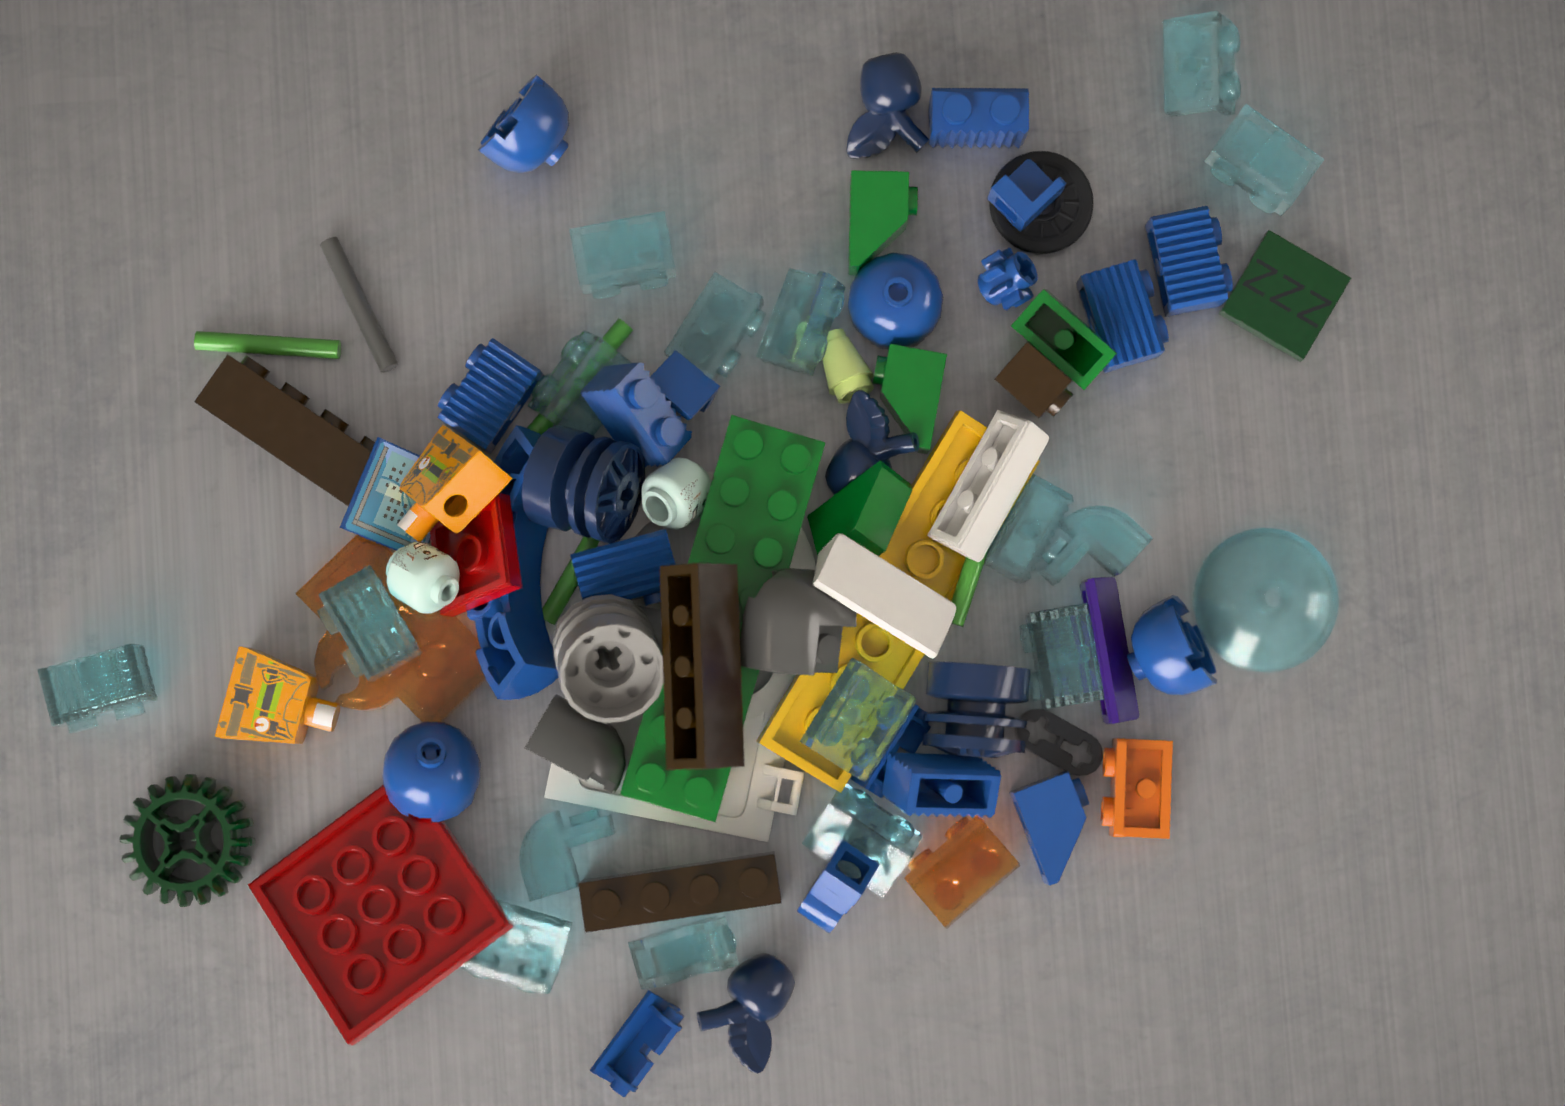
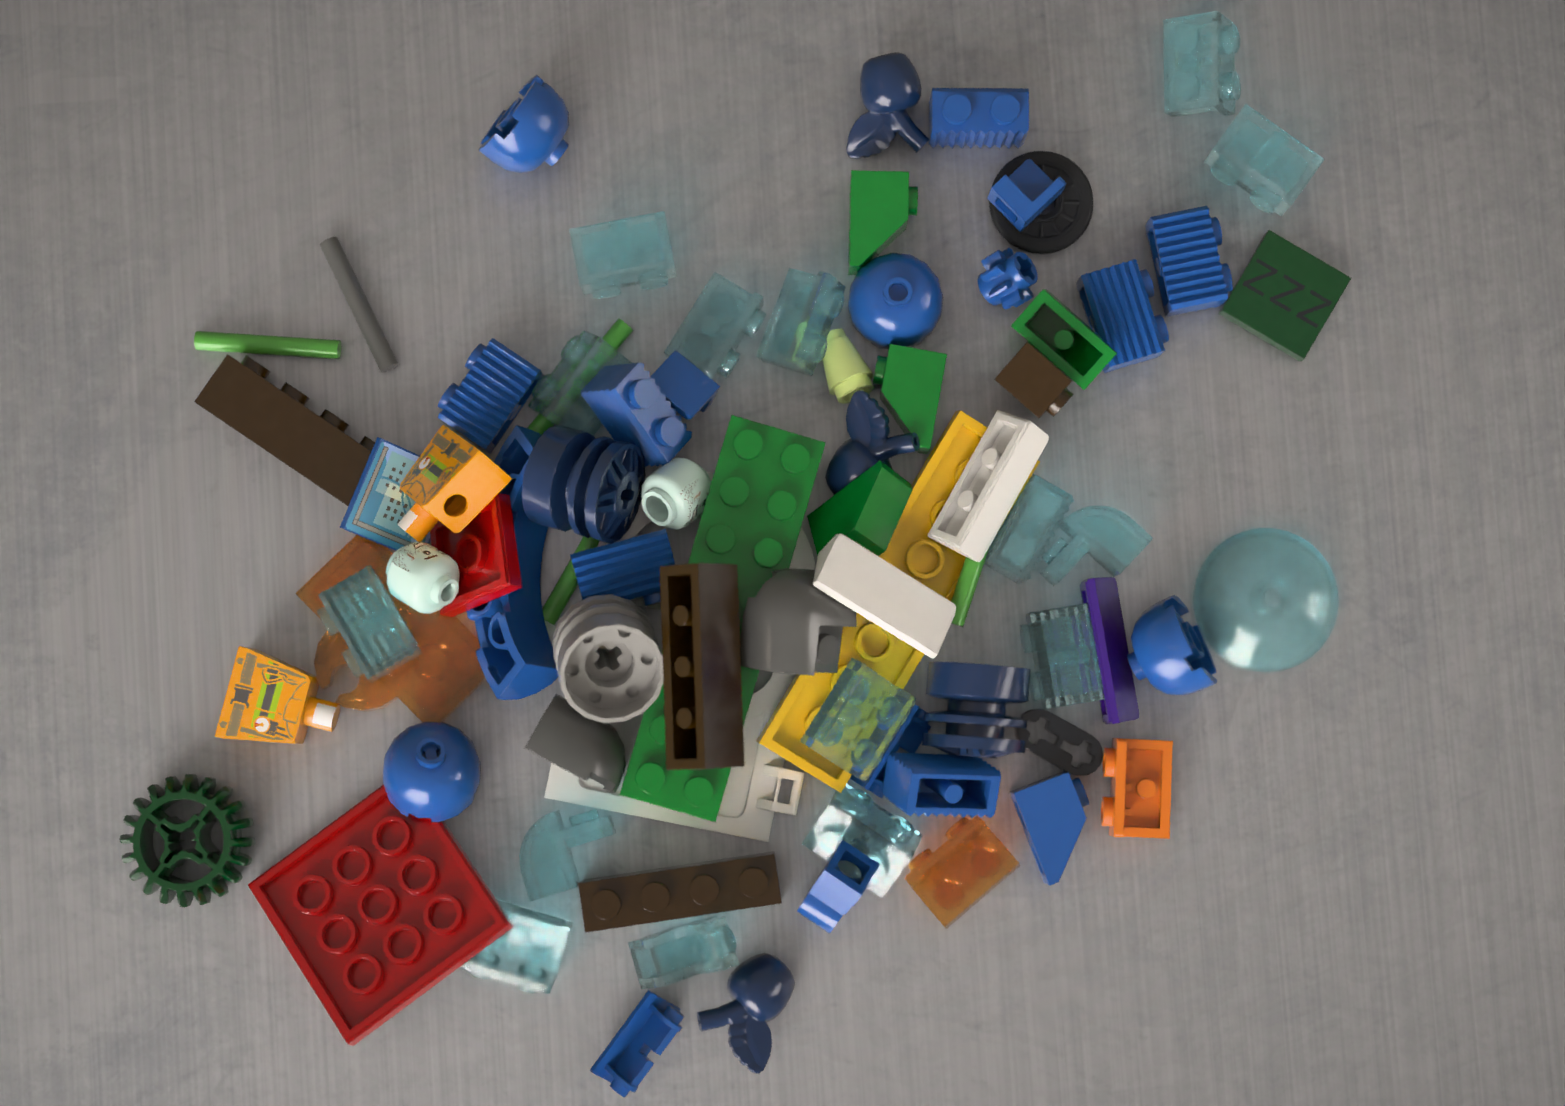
(98, 686): clear light blue brick -> none

